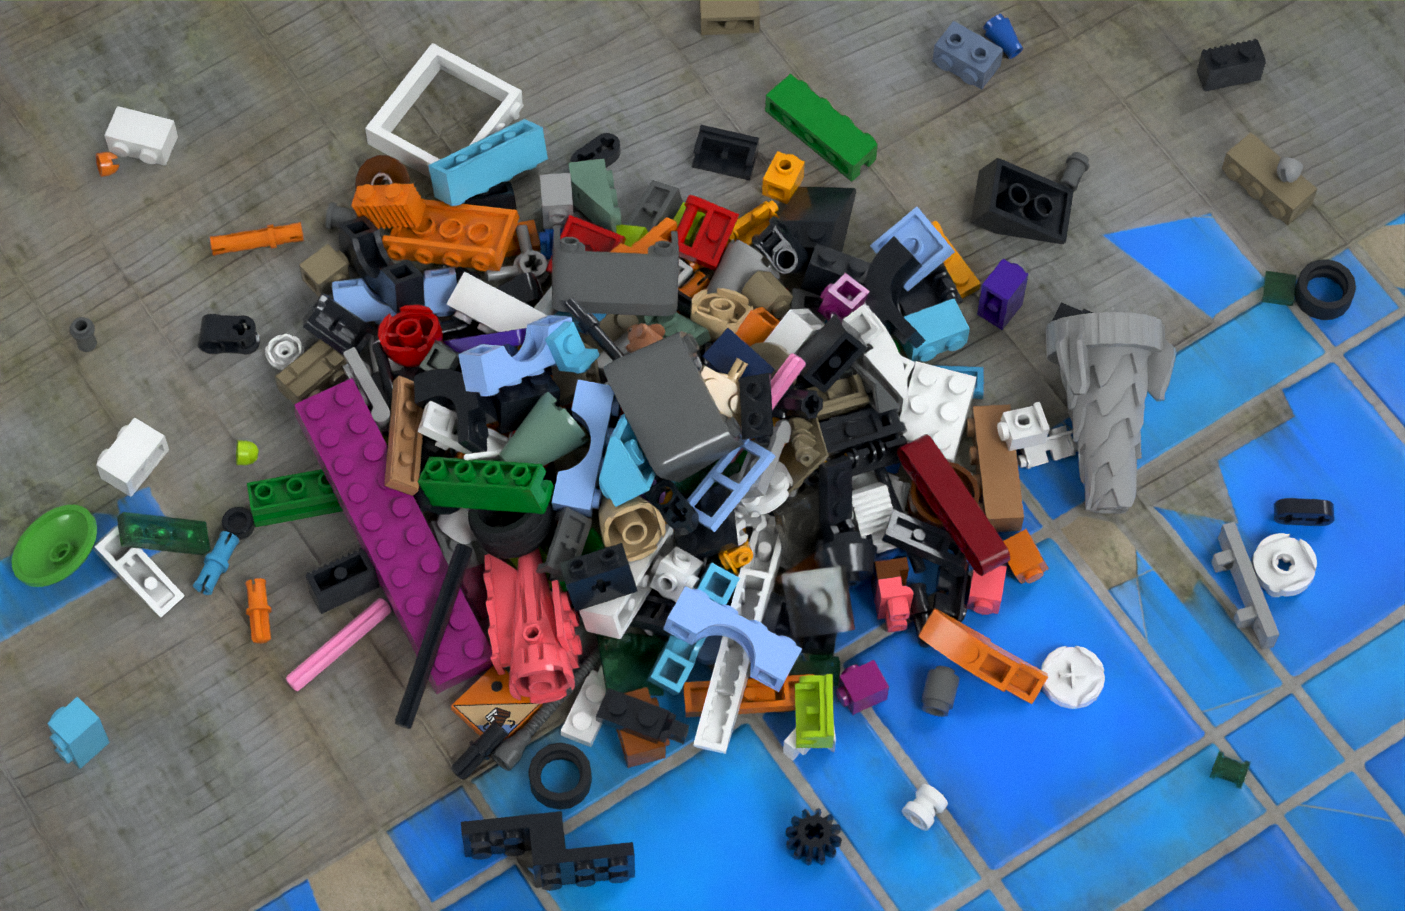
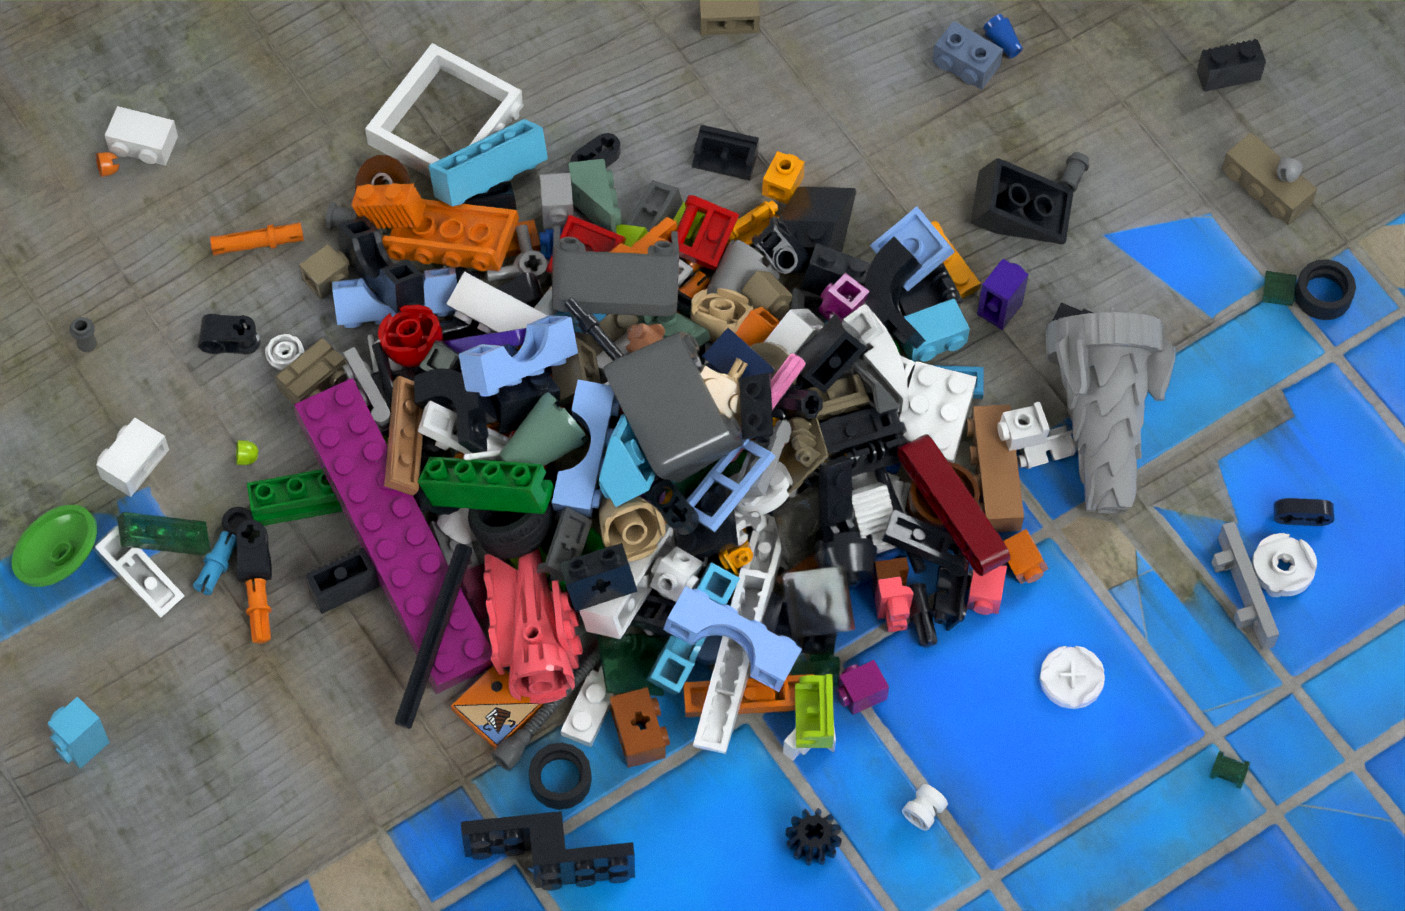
(253, 558): none -> black piece
(337, 325): black hinge -> none
(338, 644): bright pink axle -> none
(479, 750): black axle -> none
(569, 349): medium azure bracket -> none
(640, 718): black hinge -> none
(821, 126): green brick -> none
(939, 691): dark grey brick -> none
(982, 657): orange slope -> none

